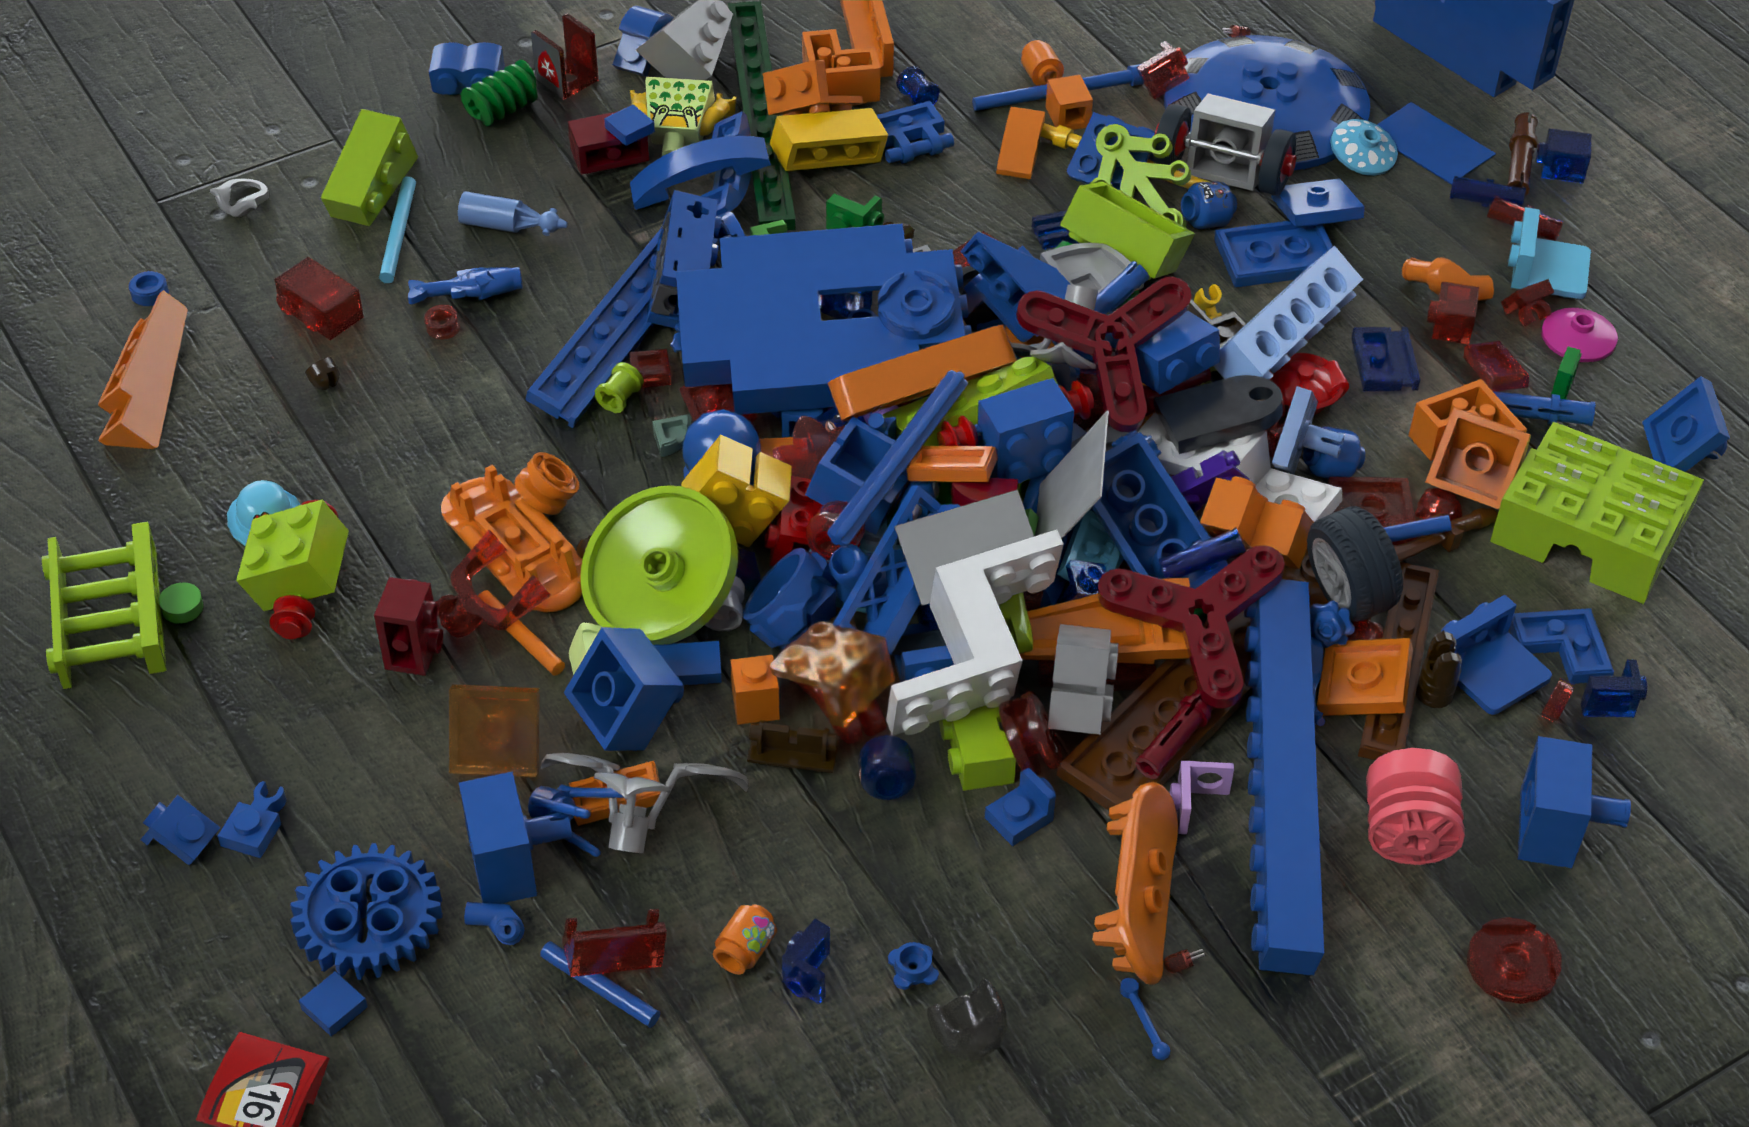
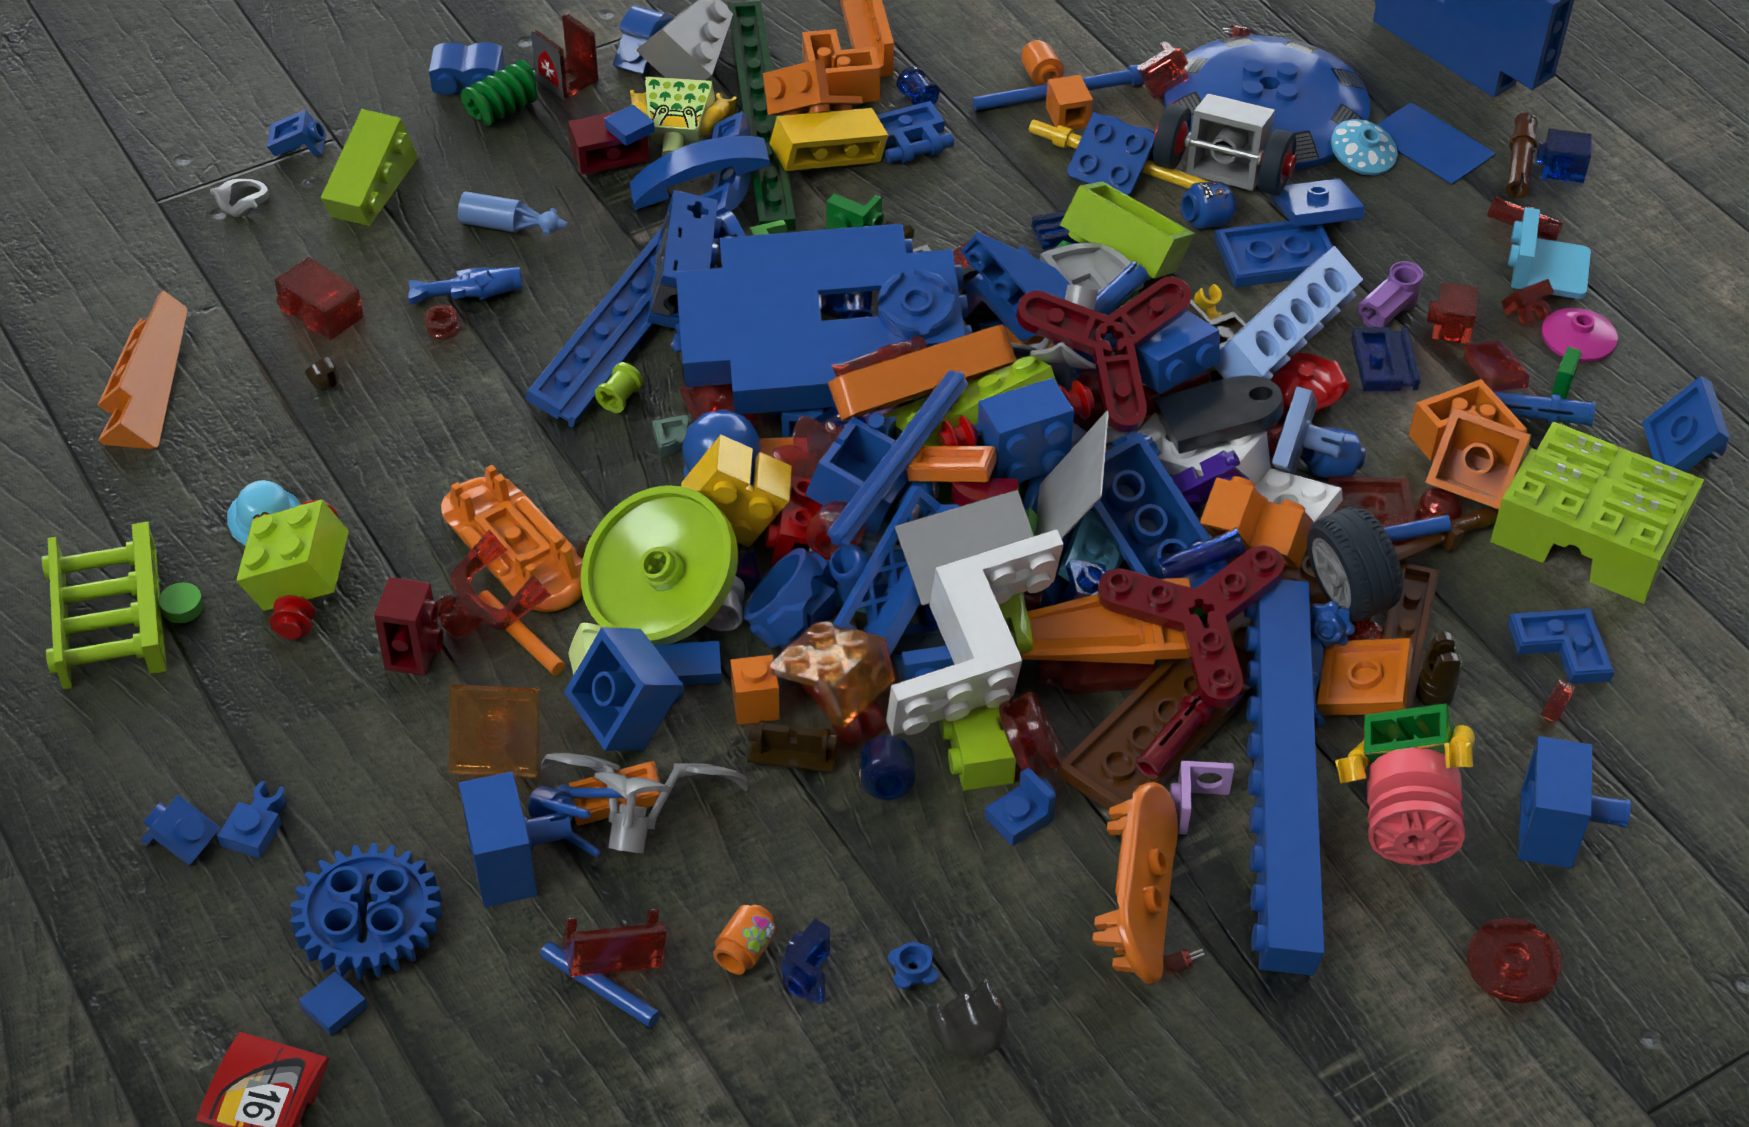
(146, 287): blue tile -> none
(295, 131): none -> blue bracket
(397, 230): medium azure bar -> none
(498, 917): blue arm -> none
(546, 483): orange wheel -> none
(652, 366): clear red tile -> none
(882, 354): none -> clear red piece
(1020, 142): orange slope -> none
(1080, 673): light grey piece -> none
(1129, 989): blue hinge -> none
(1137, 173): lime plant -> none
(1393, 295): none -> medium lavender piece
(1408, 728): none -> green torso
(1446, 271): orange arm -> none
(1485, 191): clear blue pin -> none
(1494, 664): blue bracket -> none
(1615, 695): clear blue bracket -> none

